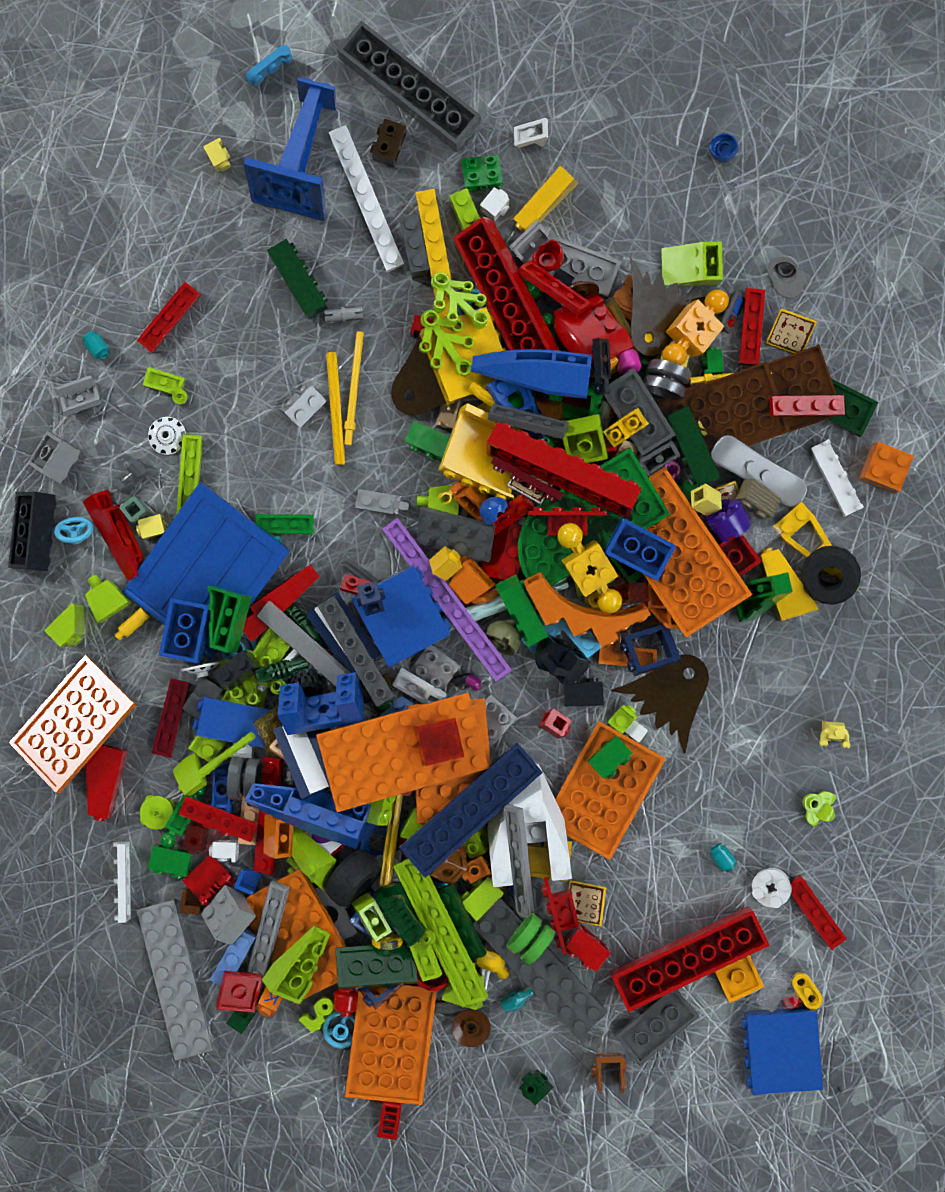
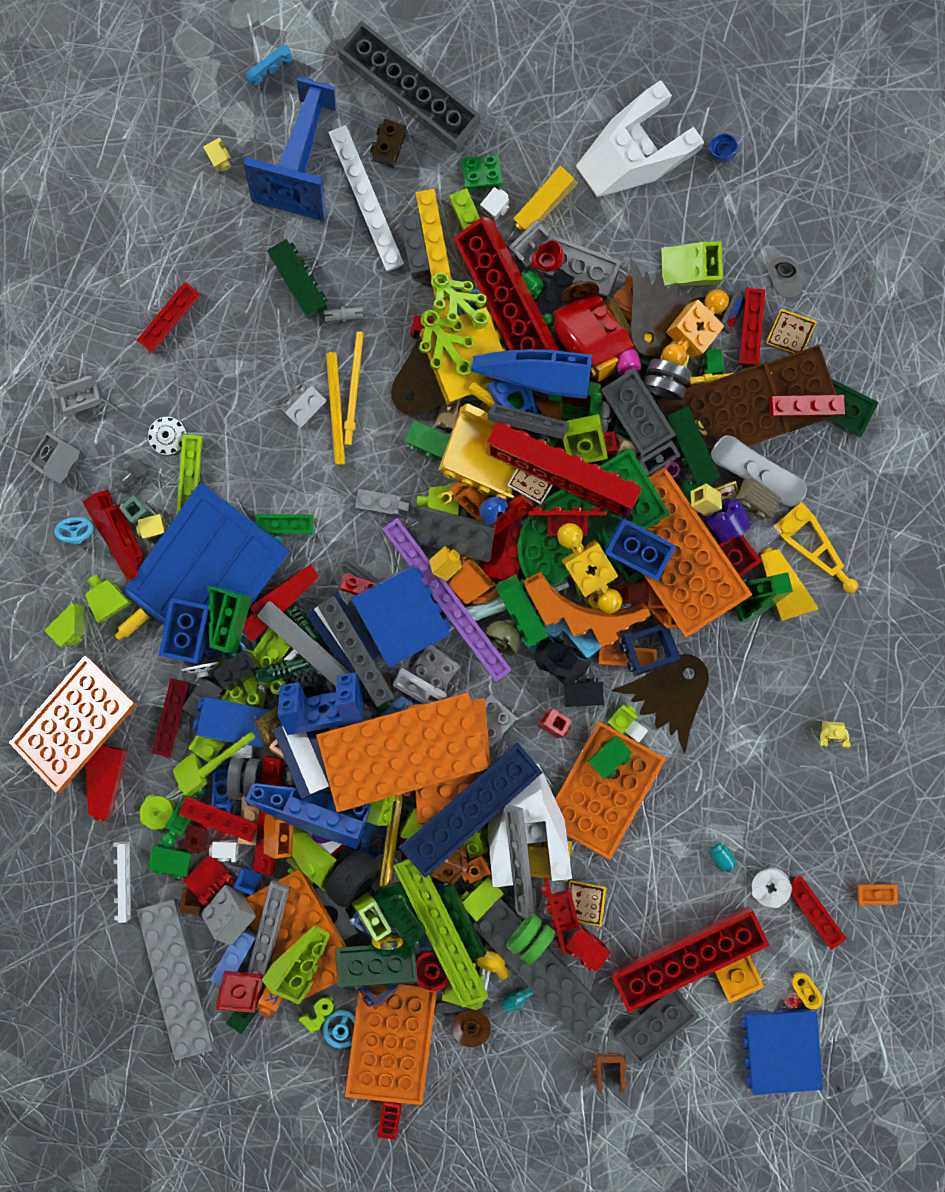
(32, 531): black slope -> none
(96, 345): teal brick -> none
(166, 383): lime hinge -> none
(345, 1001): red head -> none
(371, 598): dark blue brick -> none
(425, 956): lime hinge -> none
(439, 741): clear red brick -> none
(469, 679): arm -> none
(531, 133): white slope -> none
(533, 484): dark red plate -> none
(535, 1086): dark green brick -> none
(554, 287): red plate -> none
(601, 365): black hinge -> none
(625, 154): none -> white wedge
(625, 427): yellow slope -> none
(821, 809): lime plate -> none
(826, 592): black tyre -> none
(836, 478): white hinge -> none
(877, 894): none -> orange plate
(886, 467): orange brick -> none

